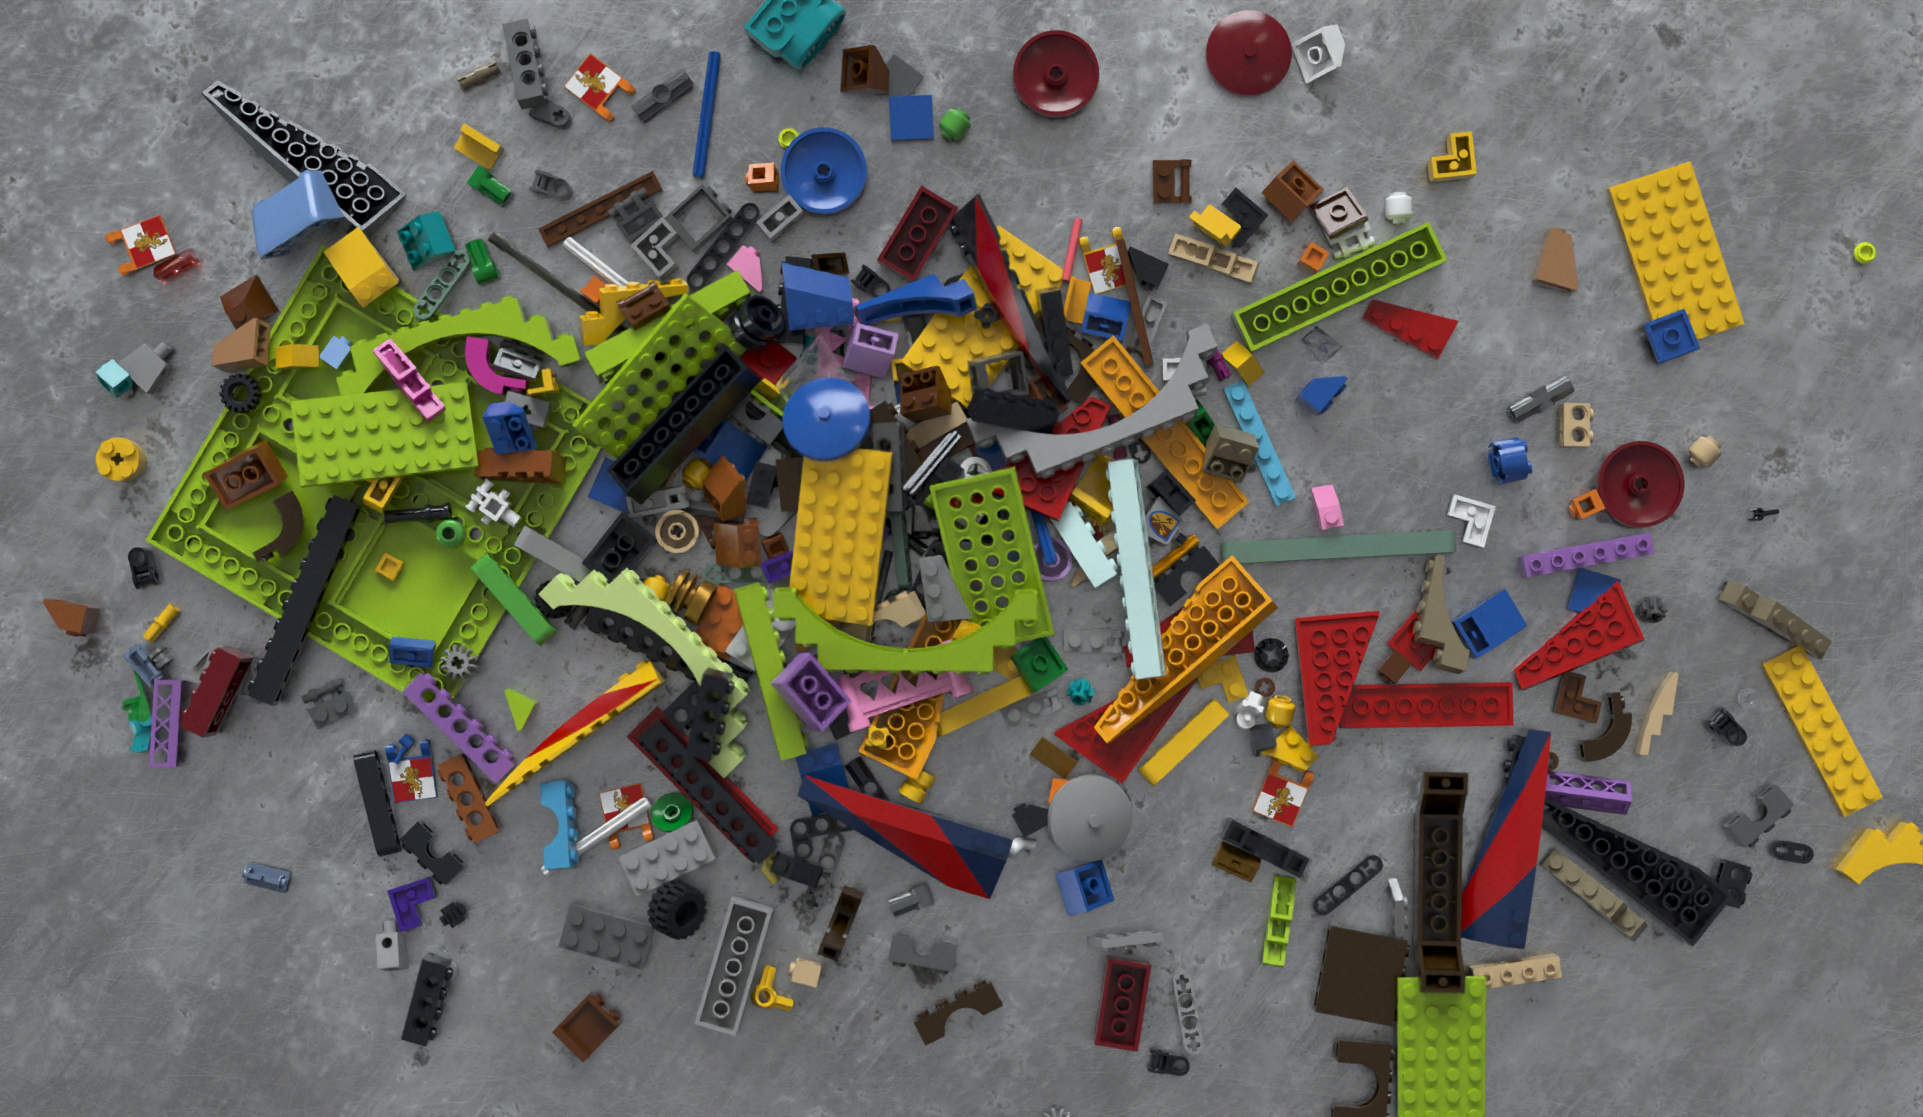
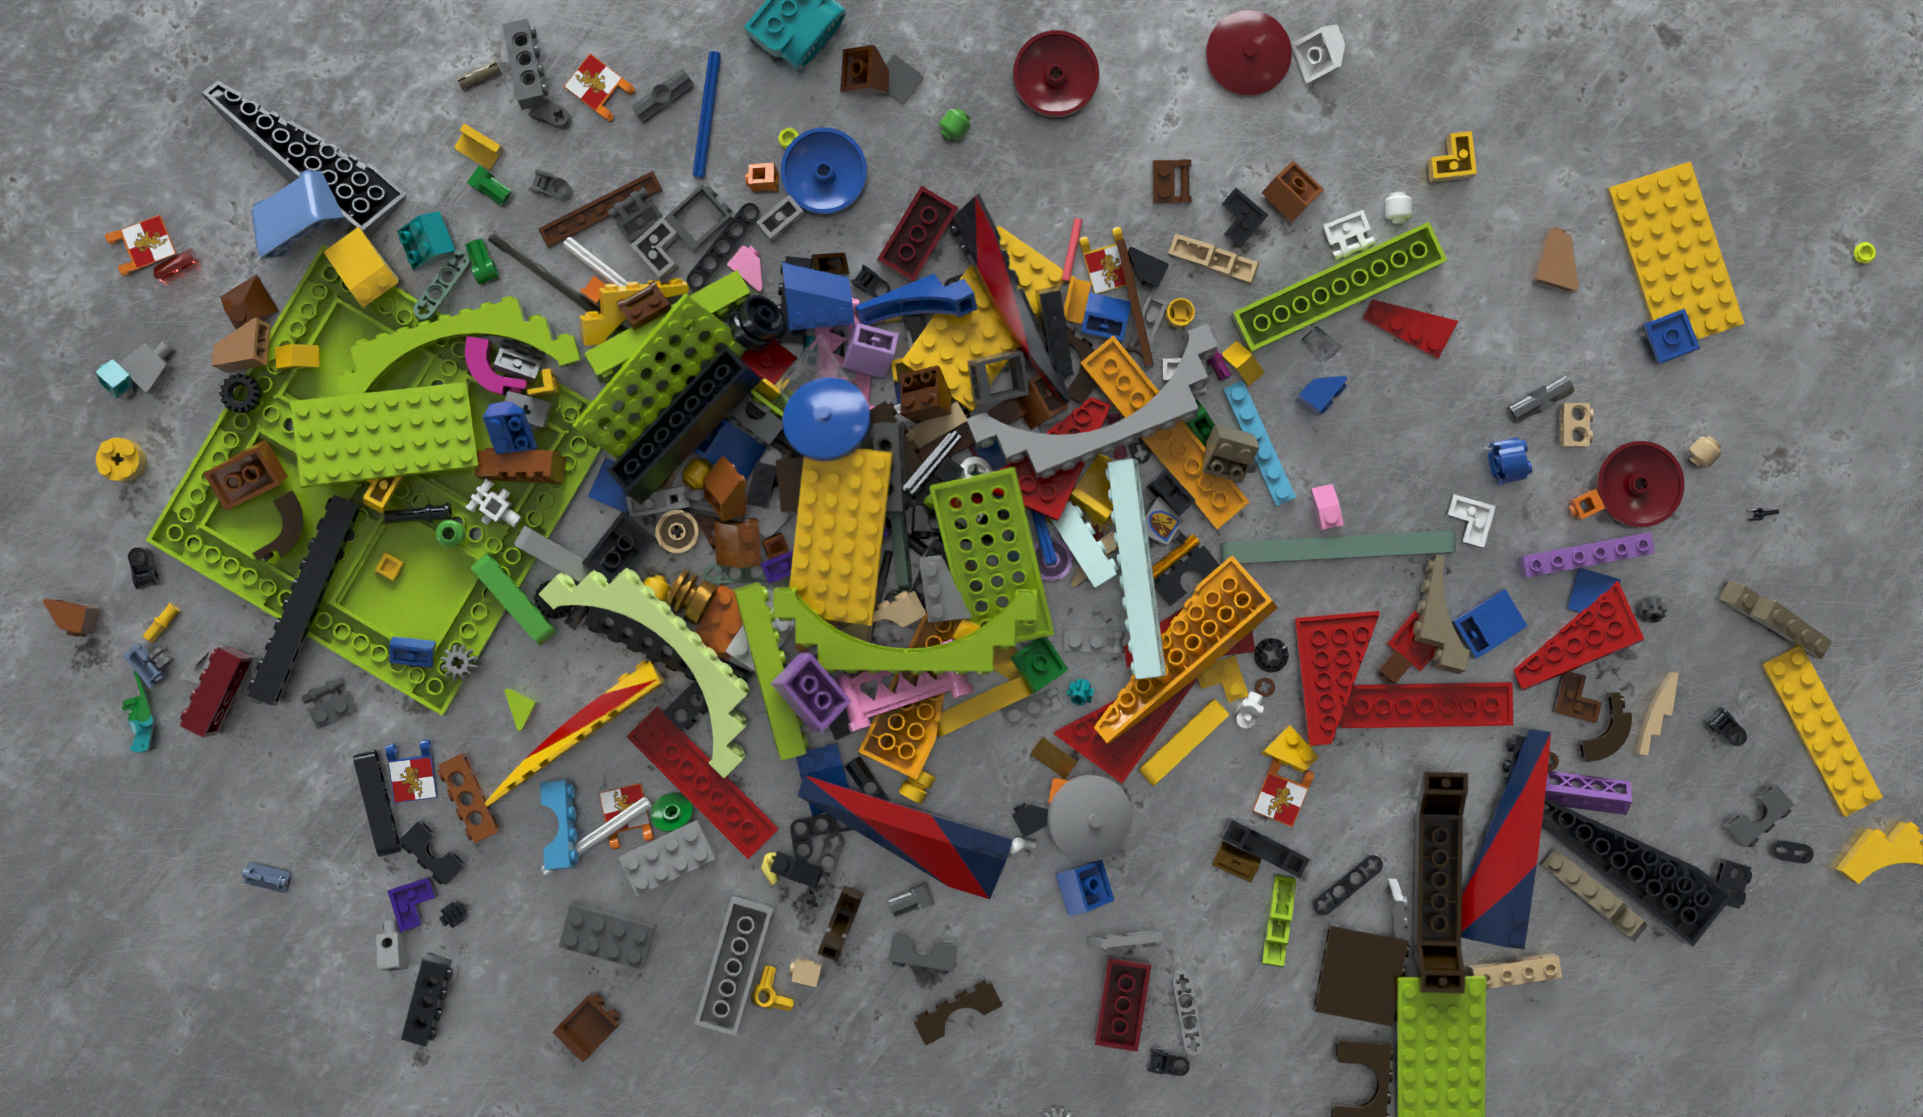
(173, 723): medium lavender fence -> none
(337, 352): light blue brick -> none
(407, 742): blue hand -> none
(409, 380): dark pink slope -> none
(494, 770): medium lavender brick -> none
(676, 910): black tyre -> none
(698, 745): black brick -> none
(706, 779): black brick -> none
(872, 741): yellow plate -> none
(911, 117): blue tile -> none
(987, 309): black plate -> none
(1012, 411): black brick -> none
(1179, 313): none -> yellow wheel
(1216, 225): yellow panel -> none
(1262, 738): black panel -> none
(1280, 711): yellow head -> none
(1313, 258): orange panel -> none
(1338, 213): tile -> none

